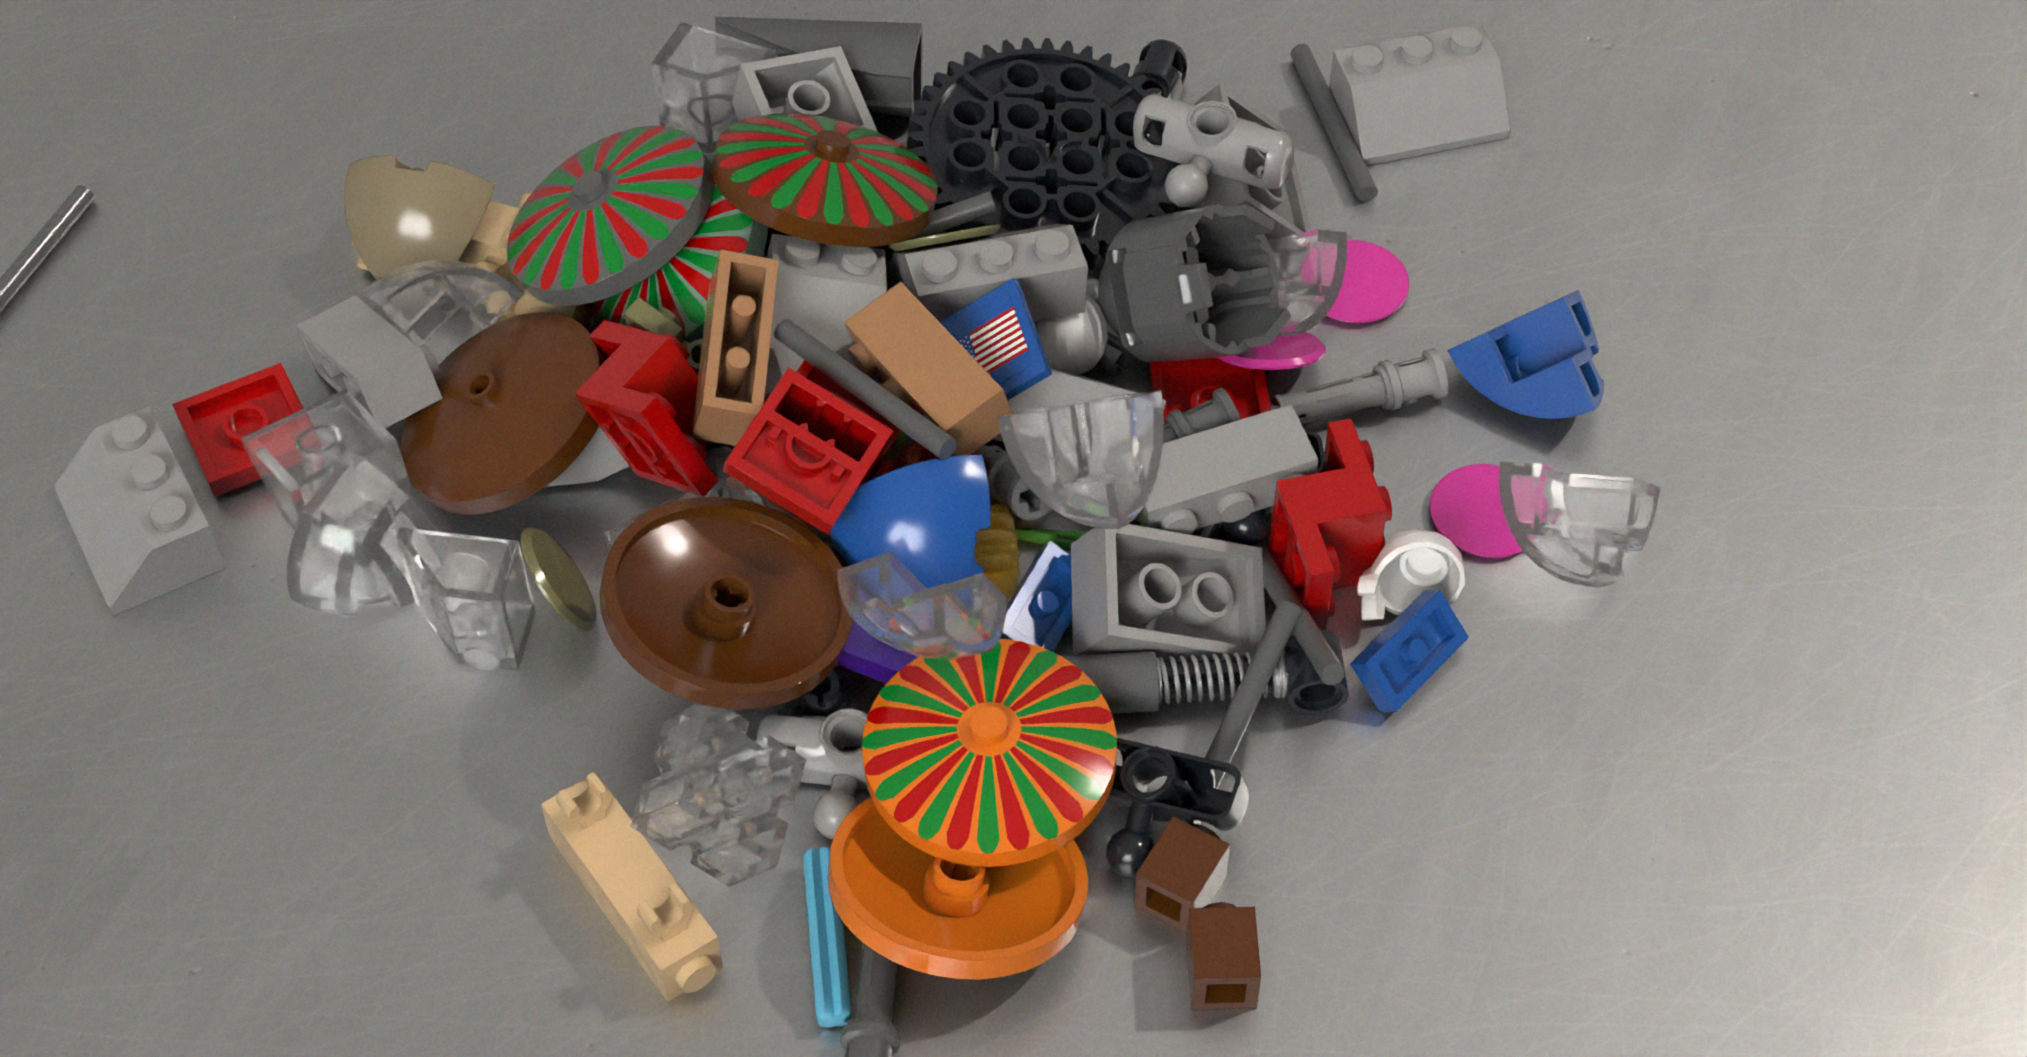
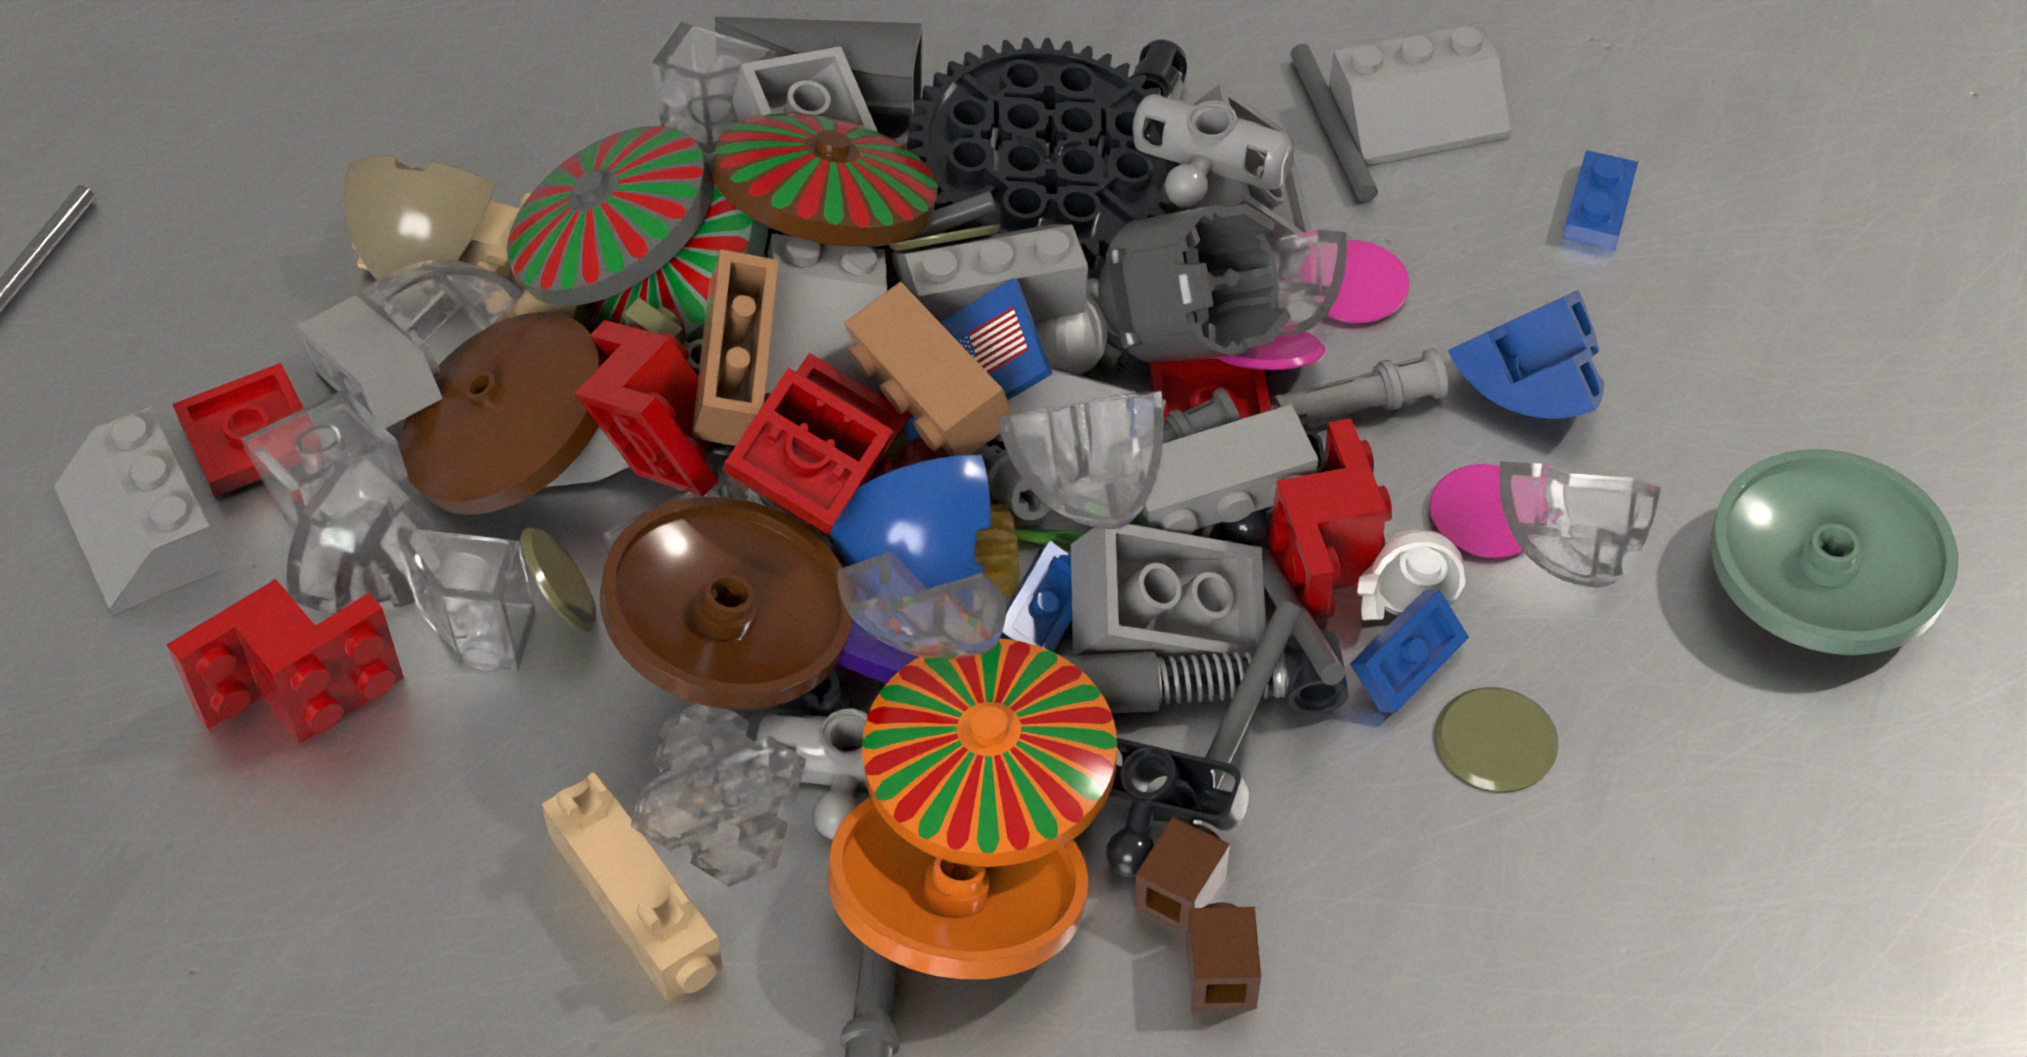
(277, 653): none -> red bracket
(826, 944): medium azure axle -> none
(865, 389): dark grey bar -> none
(1496, 739): none -> olive piece
(1600, 200): none -> blue plate
(1834, 551): none -> sand green dish

